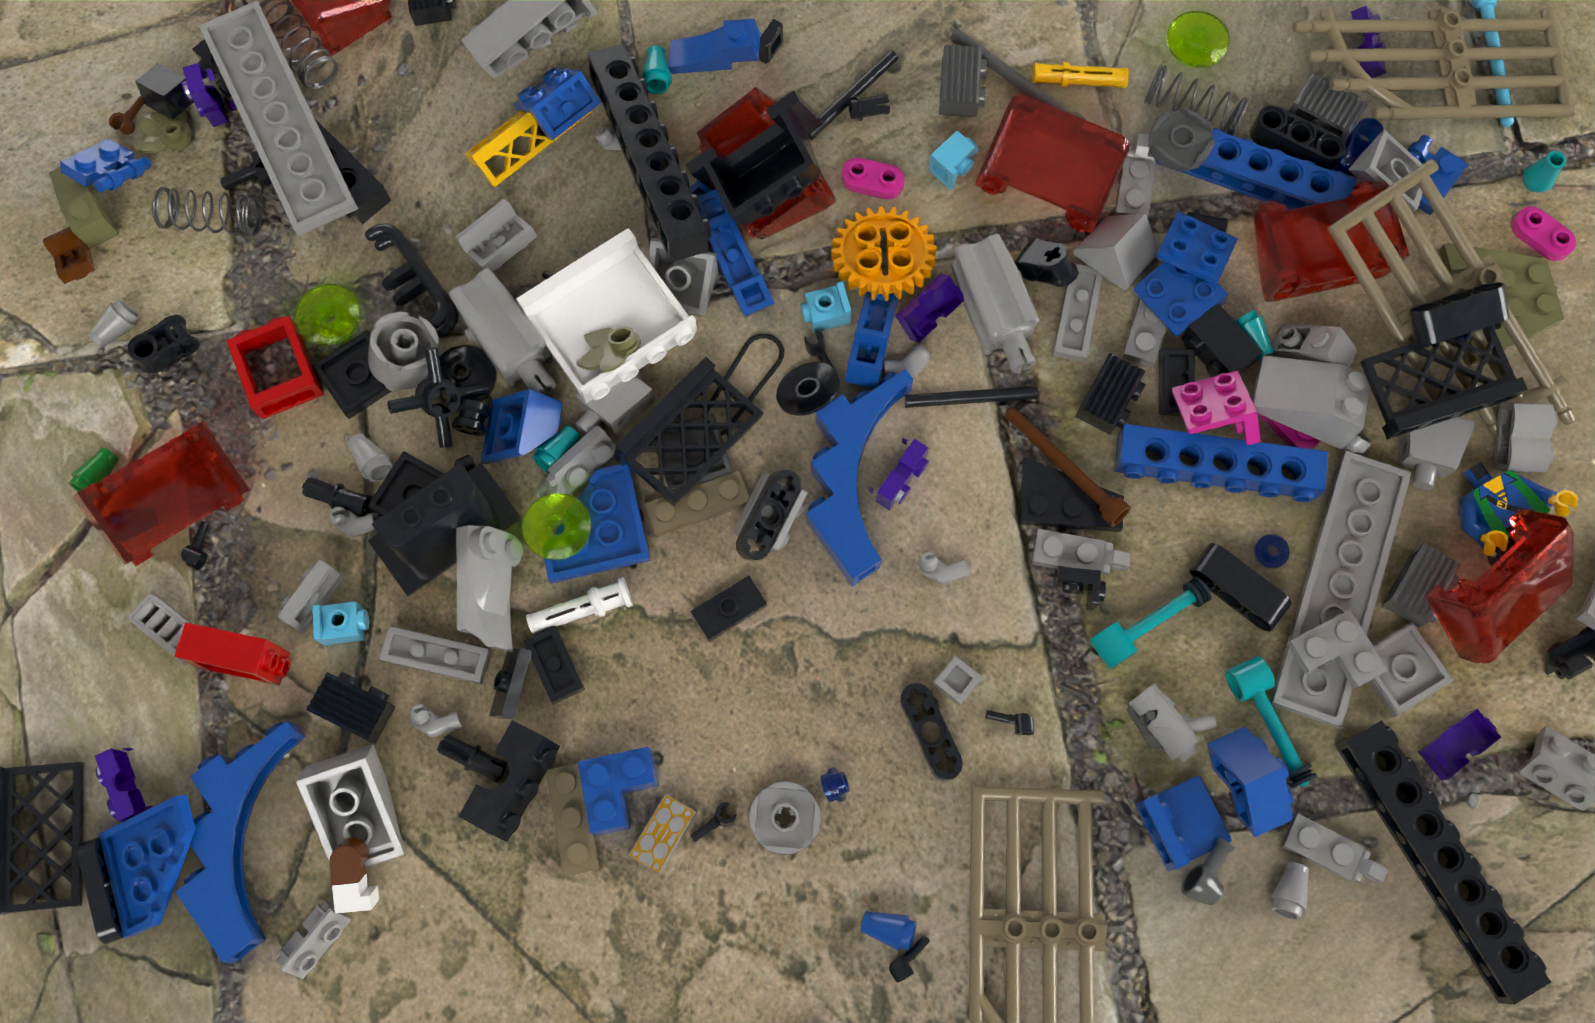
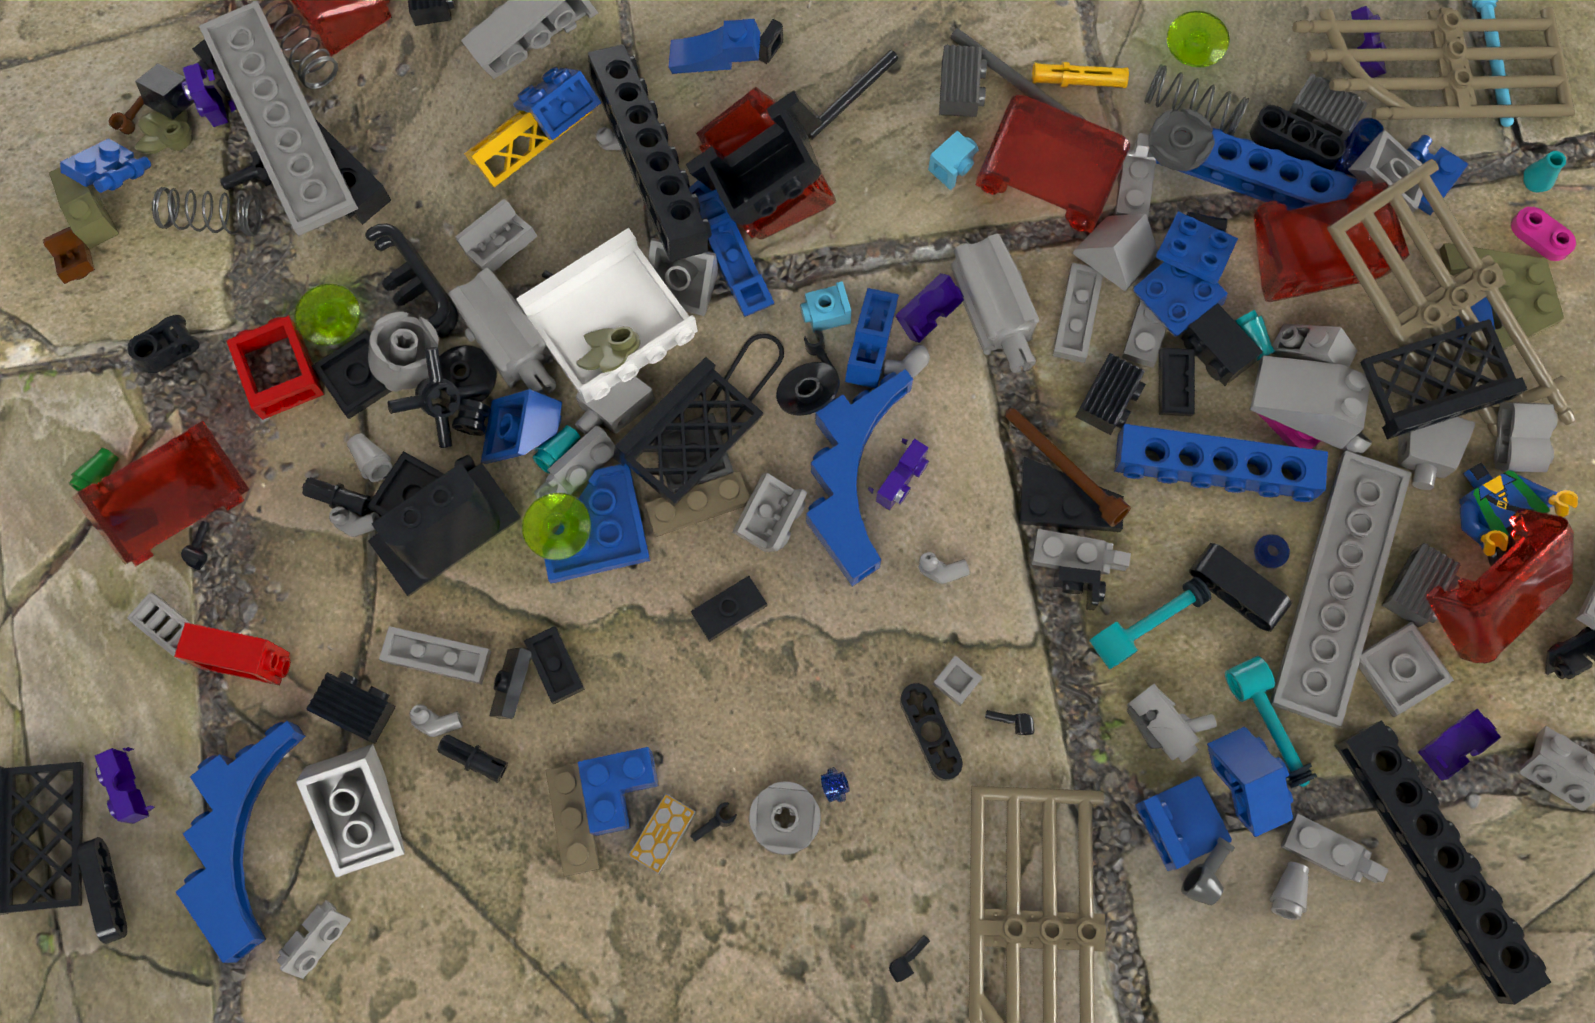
(113, 323): light grey cone -> none
(145, 862): blue plate -> none
(316, 588): light grey plate -> none
(350, 878): leg -> none
(351, 630): medium azure brick -> none
(485, 583): light grey slope -> none
(501, 808): black arch -> none
(596, 597): white pin -> none
(656, 70): teal cone -> none
(771, 489): black beam -> none
(868, 106): black pin -> none
(871, 180): dark pink plate -> none
(890, 929): blue cone -> none
(913, 252): light orange gear -> none
(971, 396): black bar -> none
(1046, 263): black piece -> none
(1218, 403): dark pink bracket -> none
(1344, 641): light grey plate -> none
(1459, 313): black beam -> none

